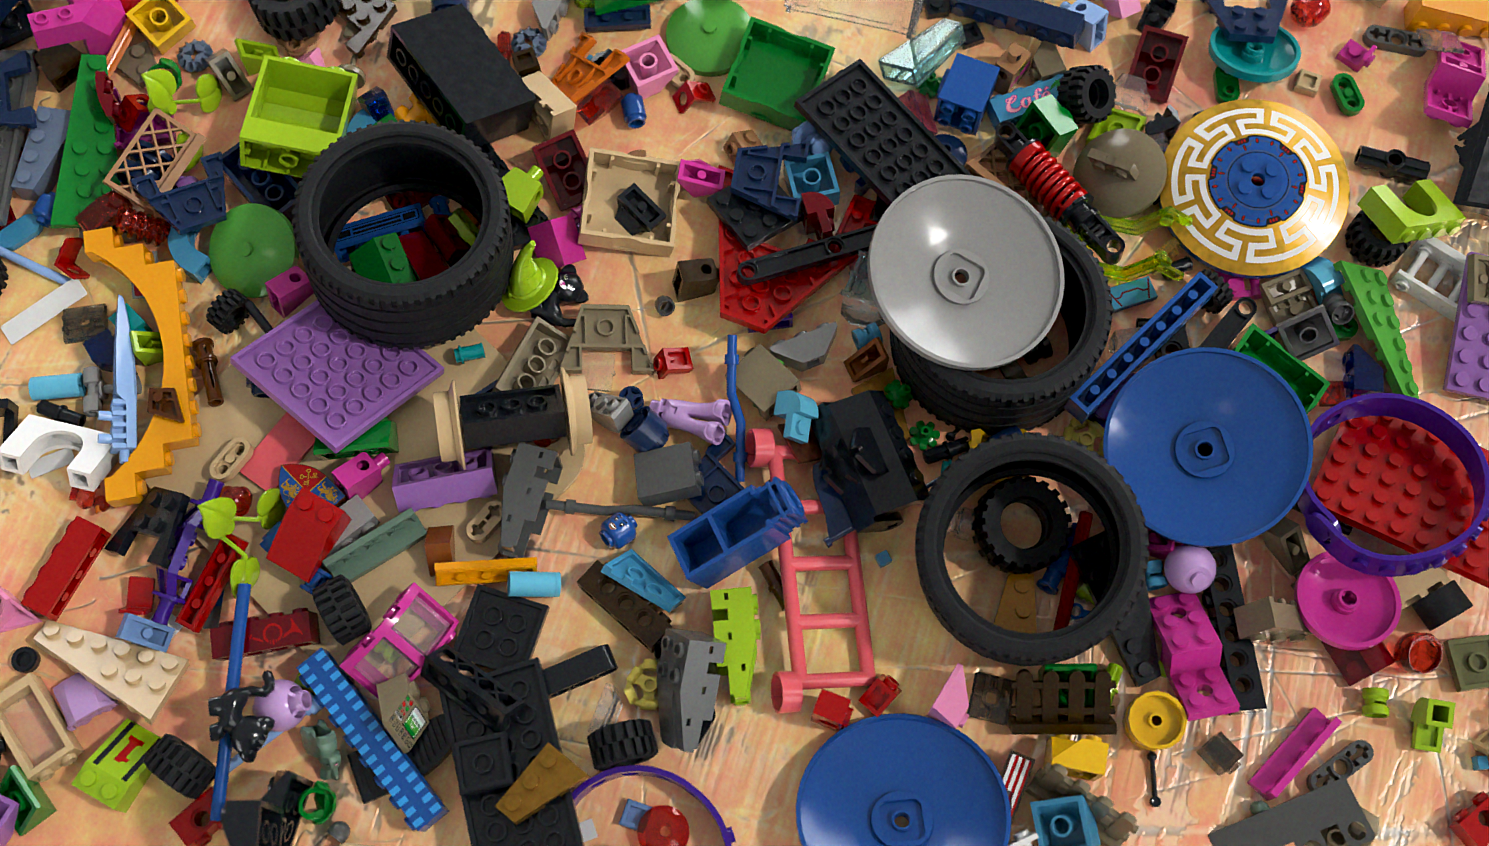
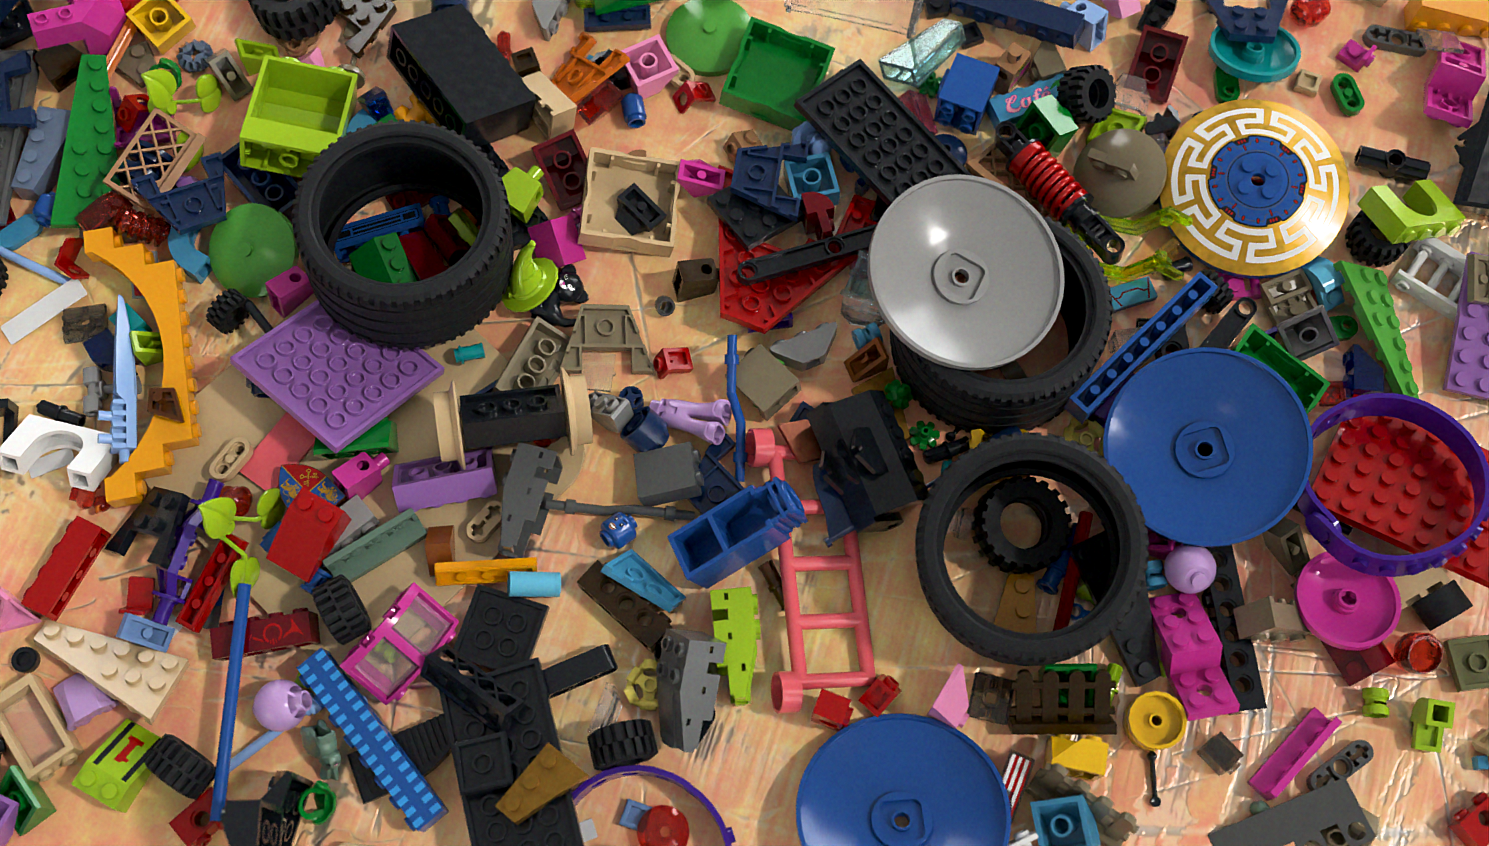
(56, 386): medium azure pin -> none
(106, 98): dark red slope -> none
(207, 363): reddish brown pin -> none
(246, 732): black animal -> none
(340, 831): dark grey hinge -> none
(403, 710): dark tan slope -> none
(534, 35): sand blue gear -> none
(797, 412): medium azure brick -> none
(883, 558): dark azure piece -> none
(1041, 350): black wheel -> none
(1338, 308): dark grey wheel -> none

